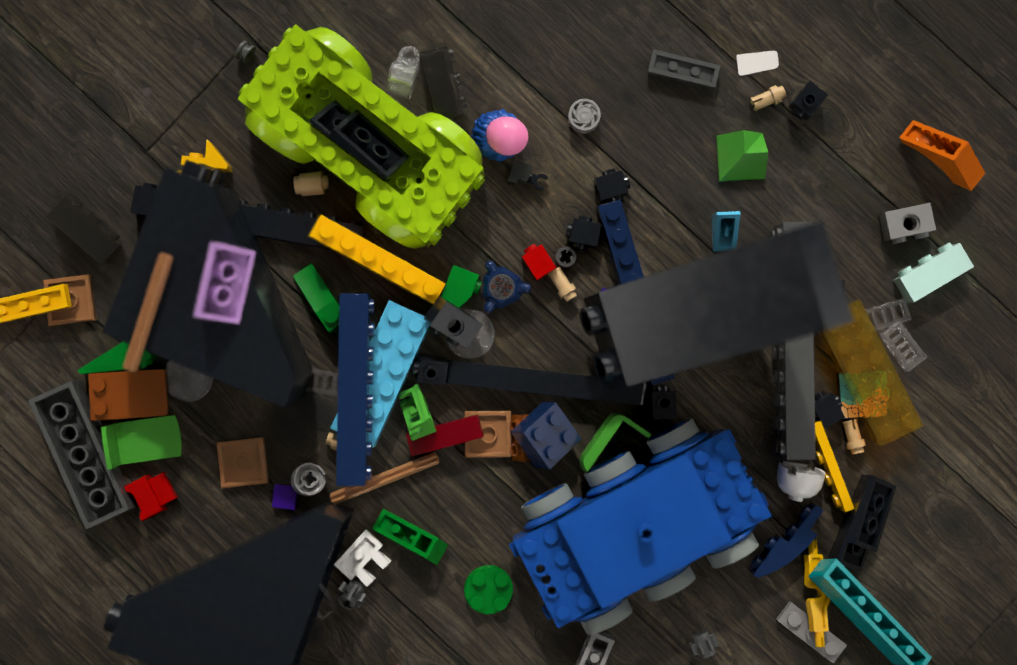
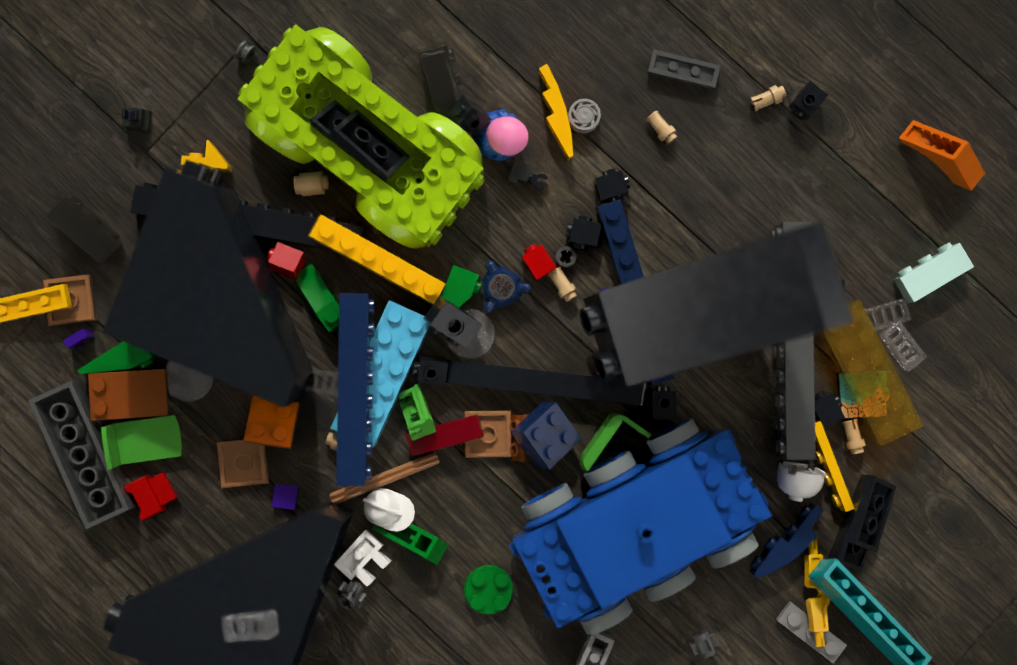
(78, 338): none -> dark purple tile
(136, 119): none -> pearl dark grey piece
(148, 312): medium nougat axle -> none
(224, 283): lavender slope -> none
(266, 626): none -> clear slope
(271, 423): none -> orange plate
(286, 260): none -> brick
(308, 479): light grey wheel -> none
(389, 509): none -> white piece
(403, 72): clear piece -> none
(466, 112): none -> black brick
(558, 121): none -> yellow slope
(664, 131): none -> tan animal
(725, 230): medium azure slope -> none
(741, 156): bright green slope -> none
(756, 62): white sticker -> none
(919, 216): light grey brick -> none

